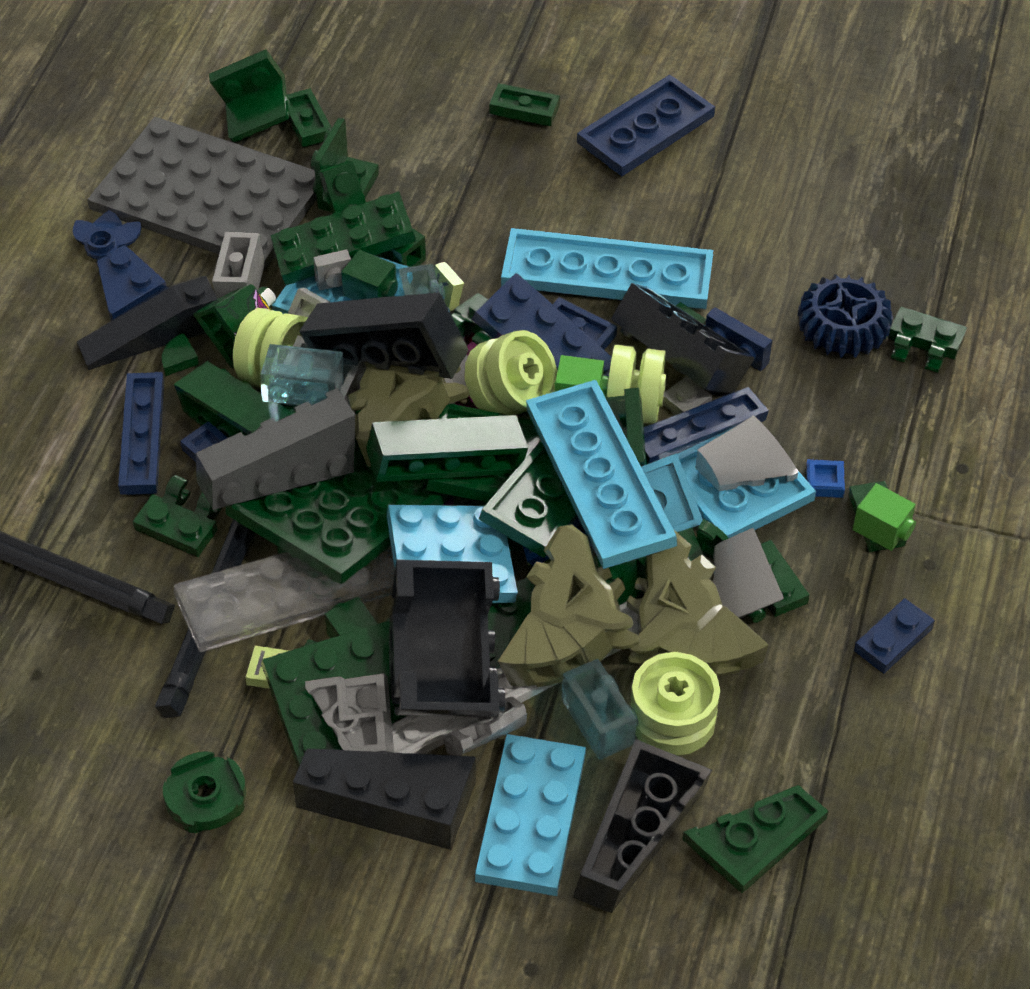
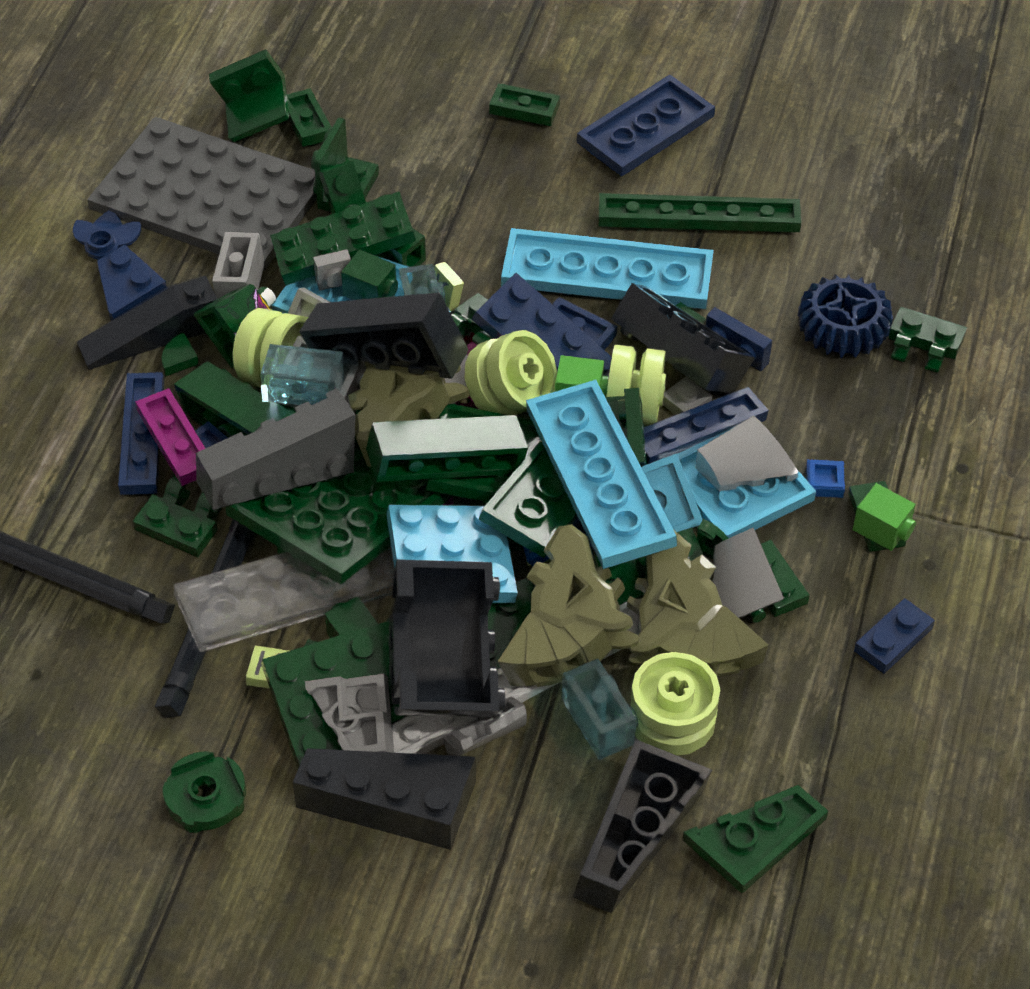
(171, 433): none -> magenta plate
(531, 815): medium azure plate -> none
(699, 212): none -> dark green plate

